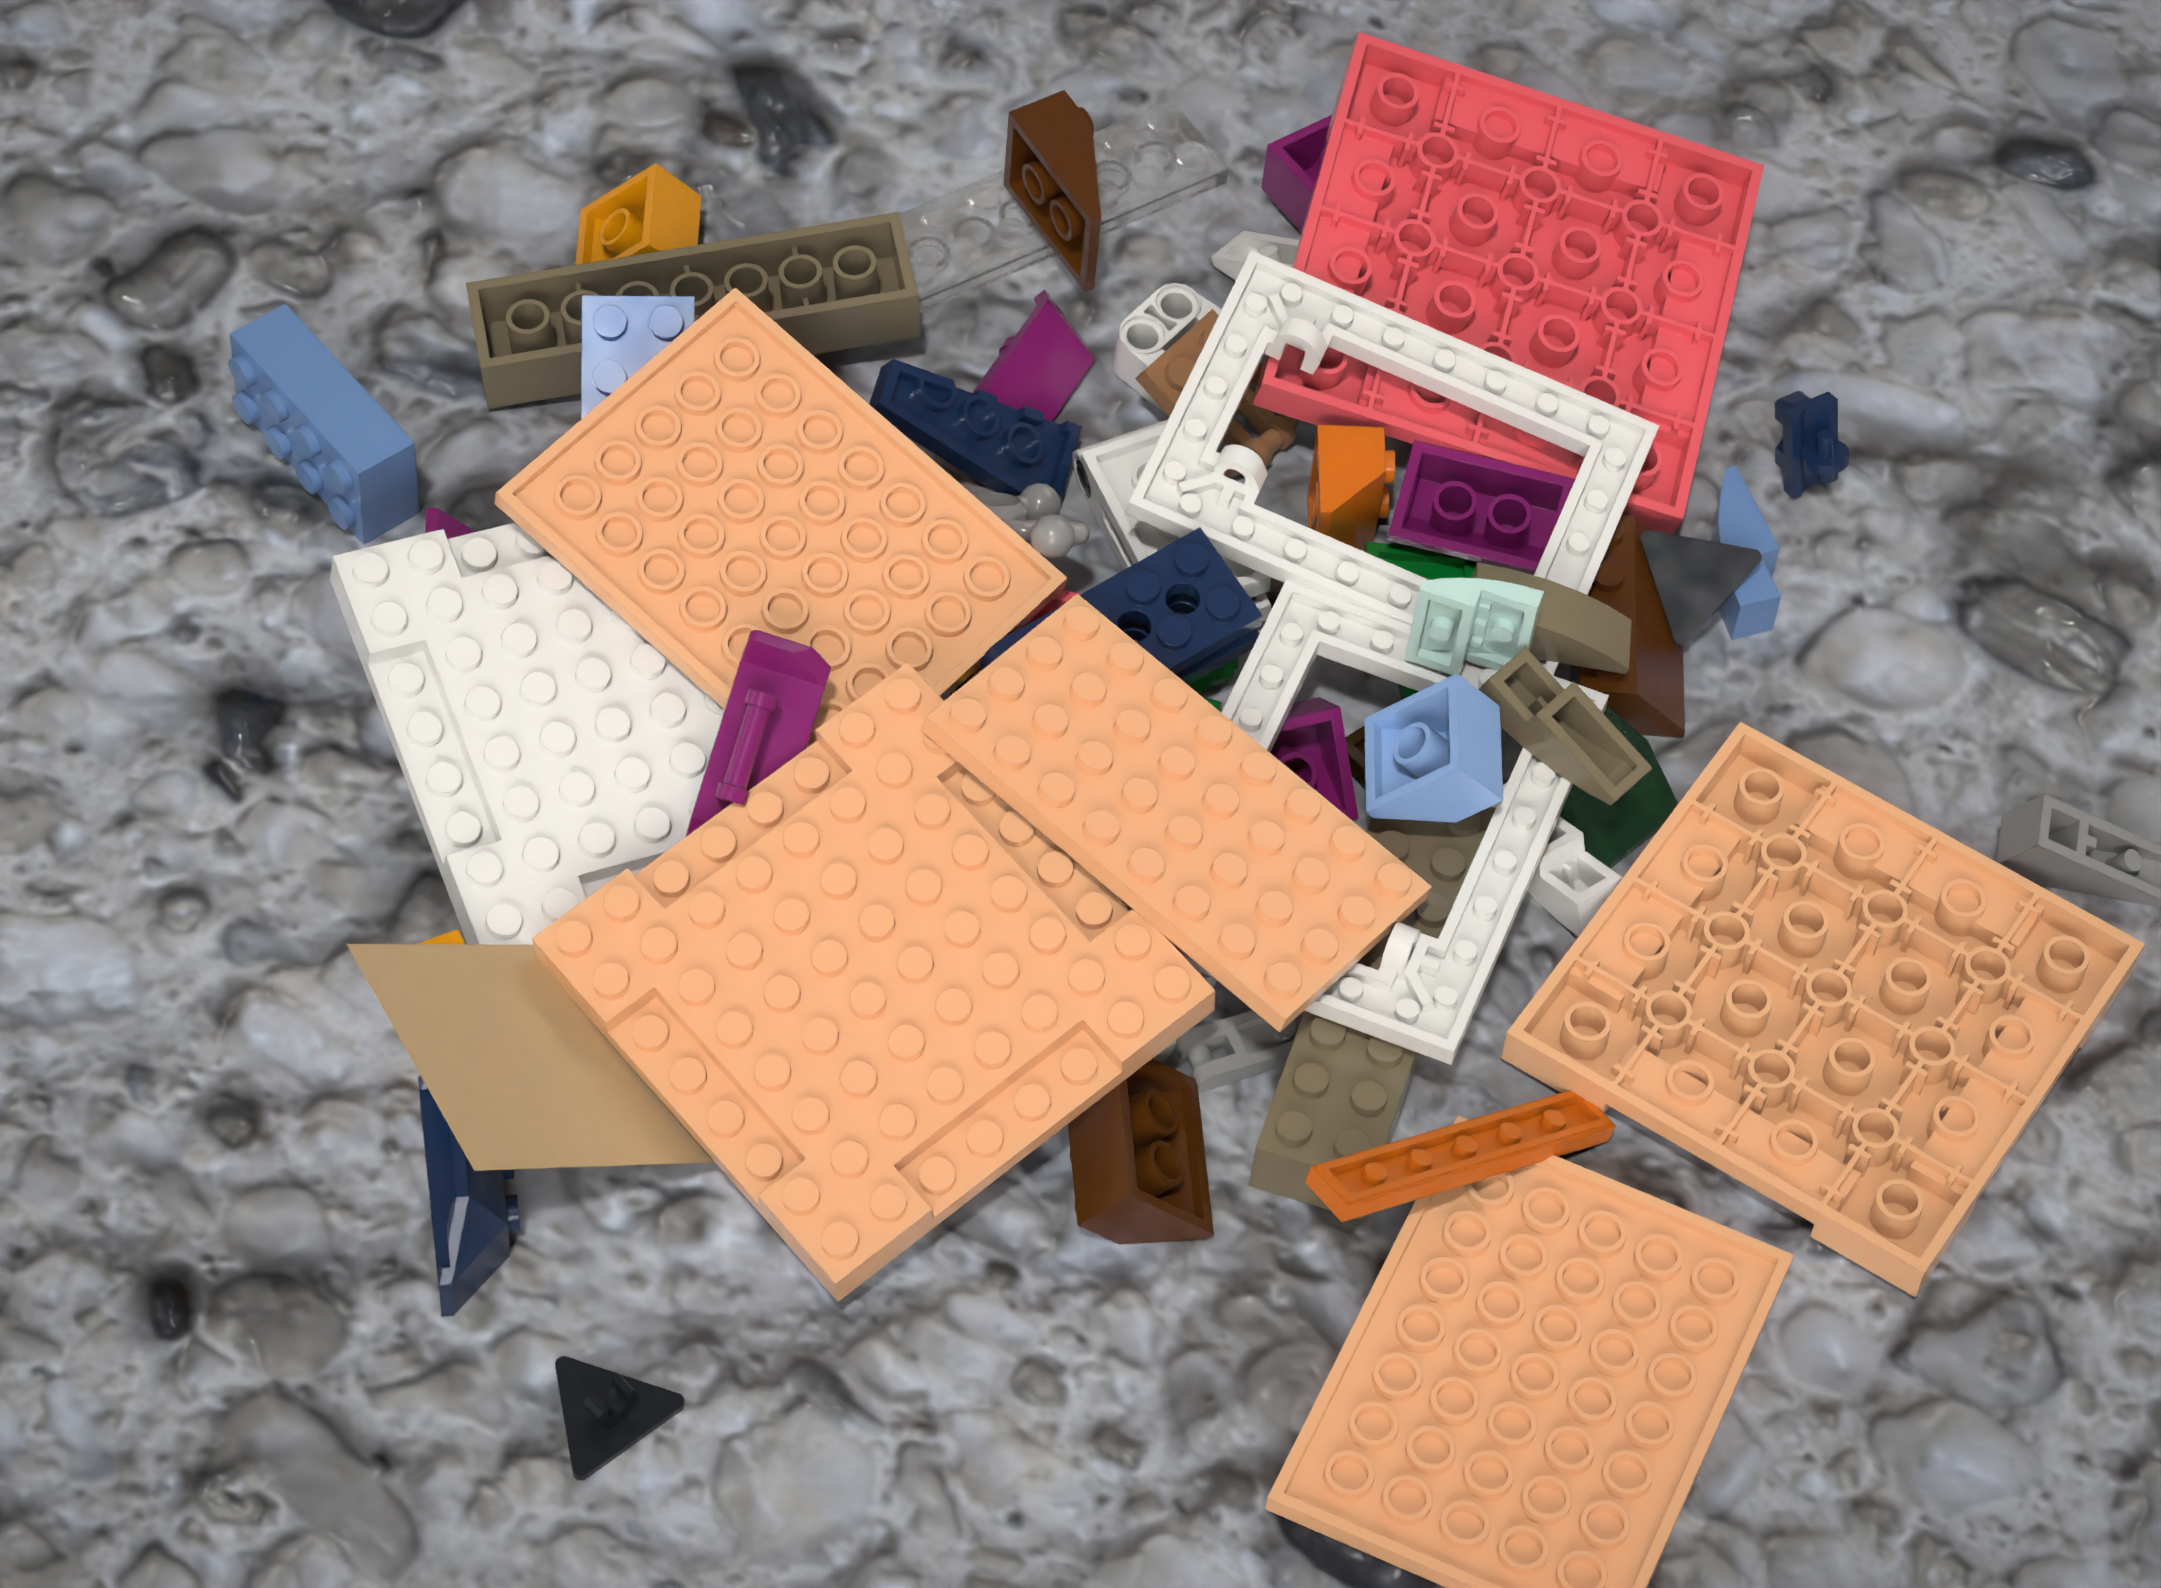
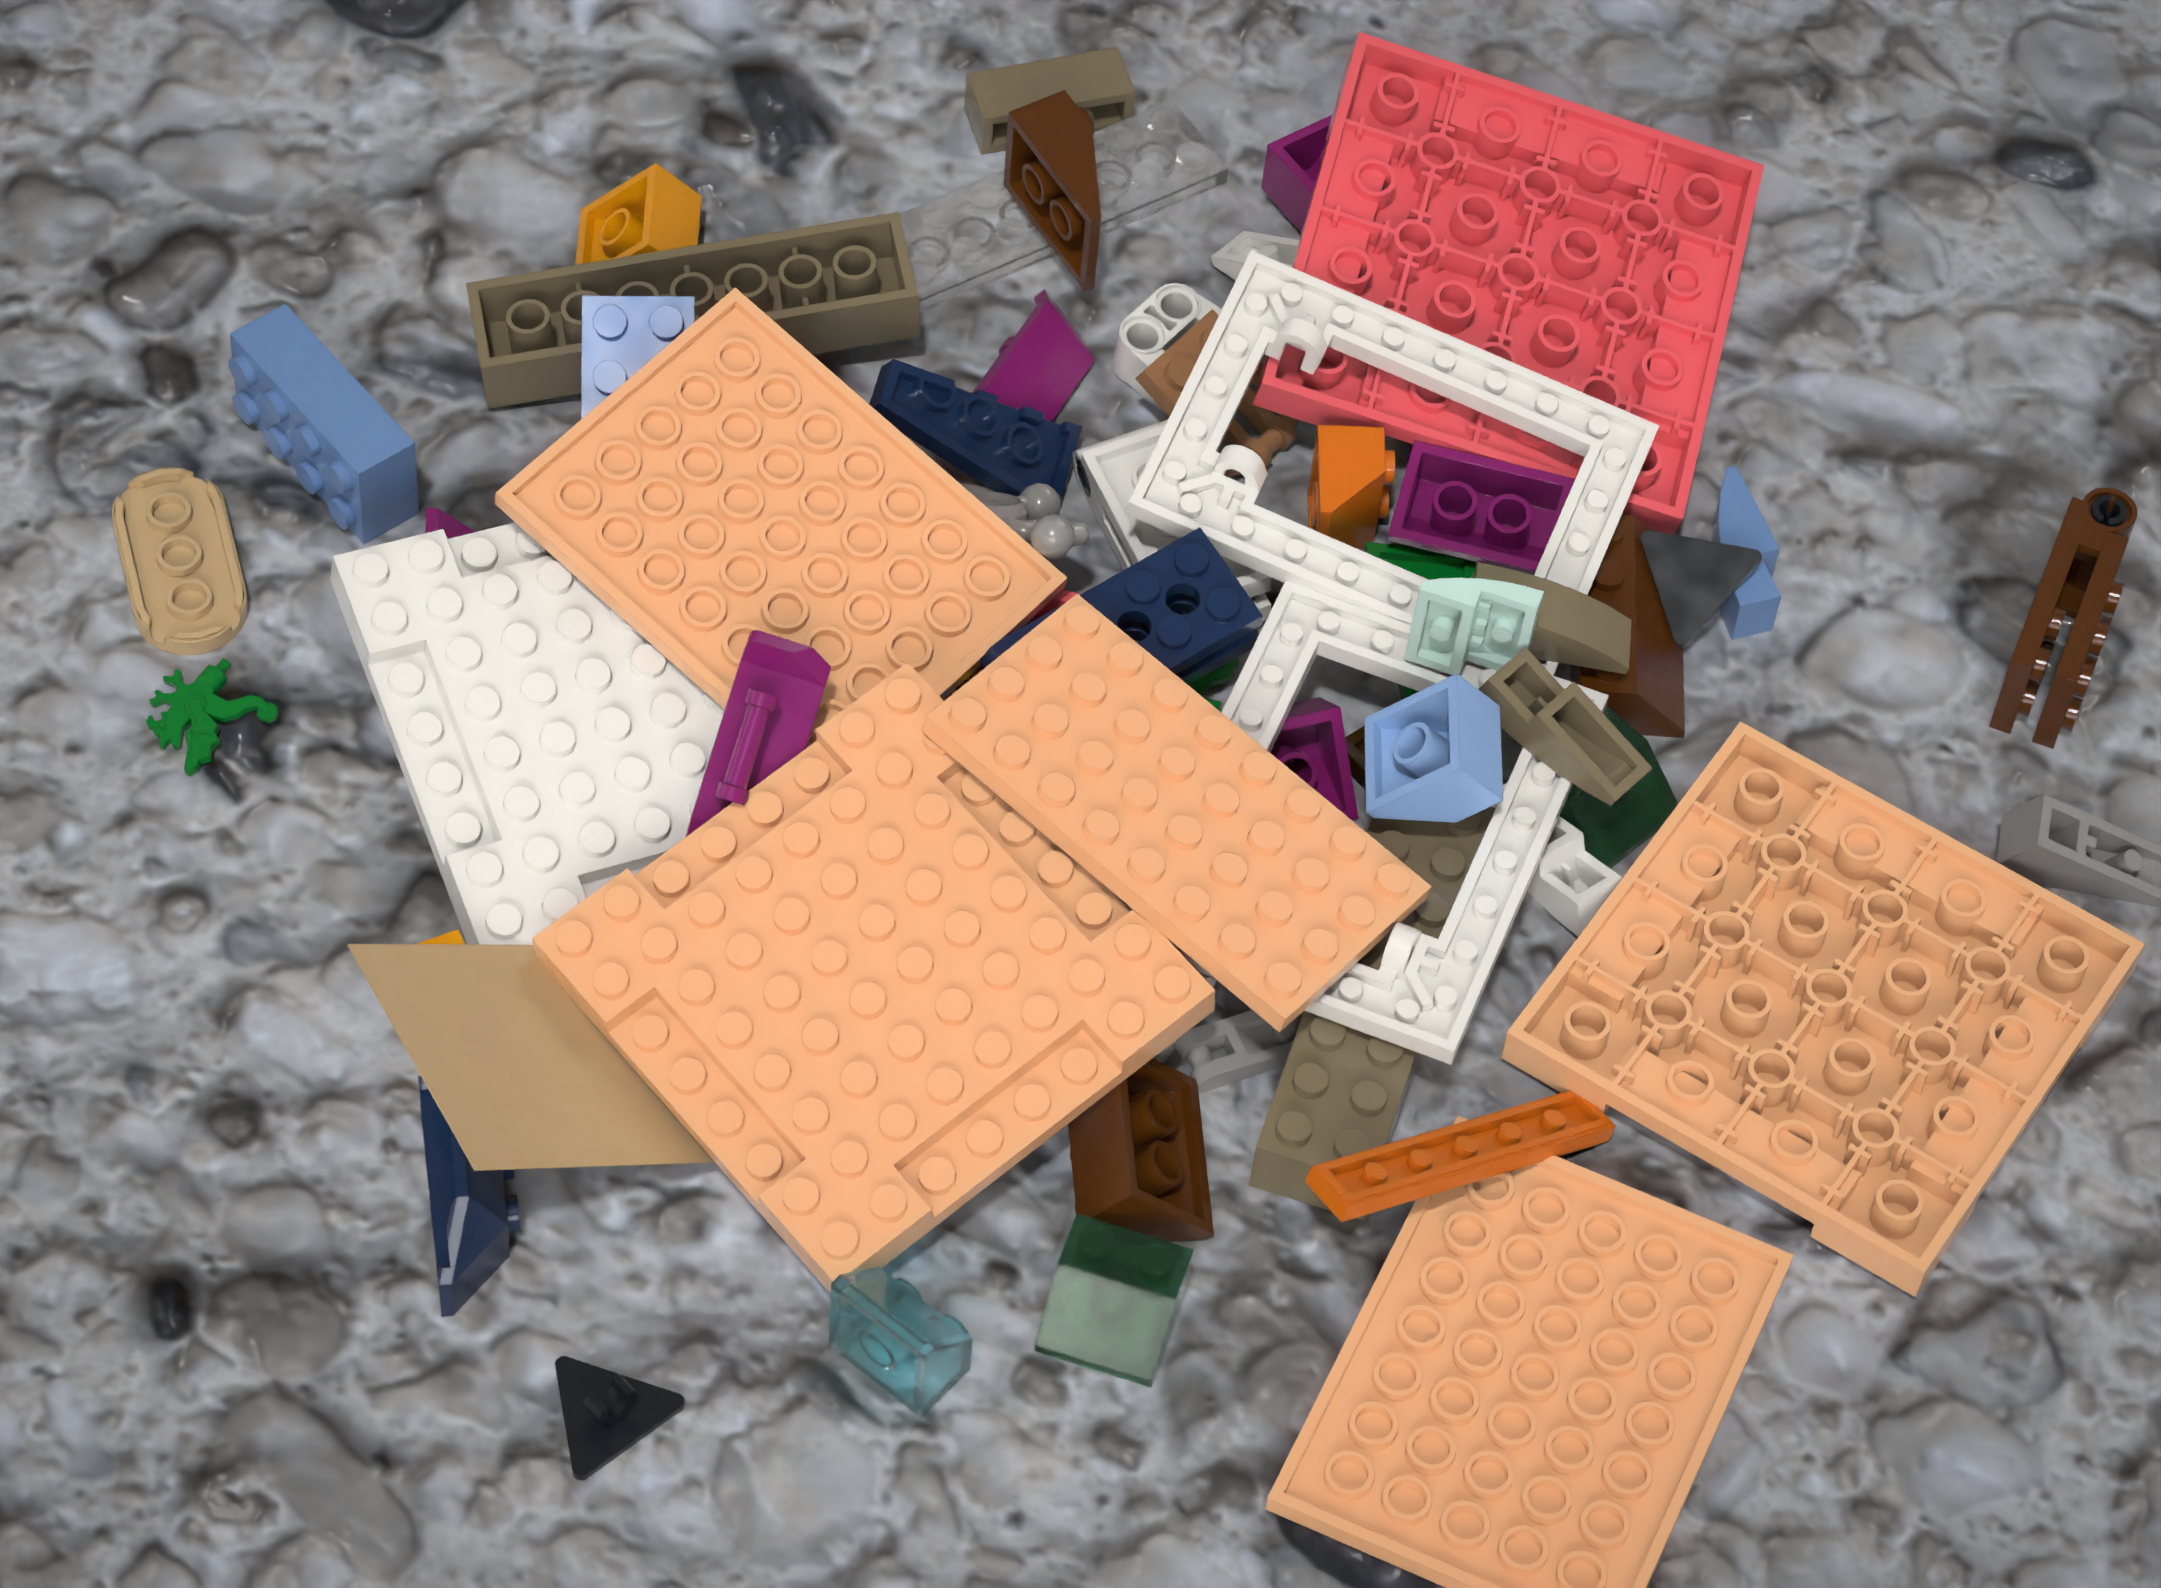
(179, 562): none -> tan tile
(200, 706): none -> green piece
(897, 1337): none -> clear light blue slope
(1091, 79): none -> dark tan brick
(1114, 1300): none -> clear green slope
(1809, 442): dark blue hips -> none
(2076, 585): none -> reddish brown hinge

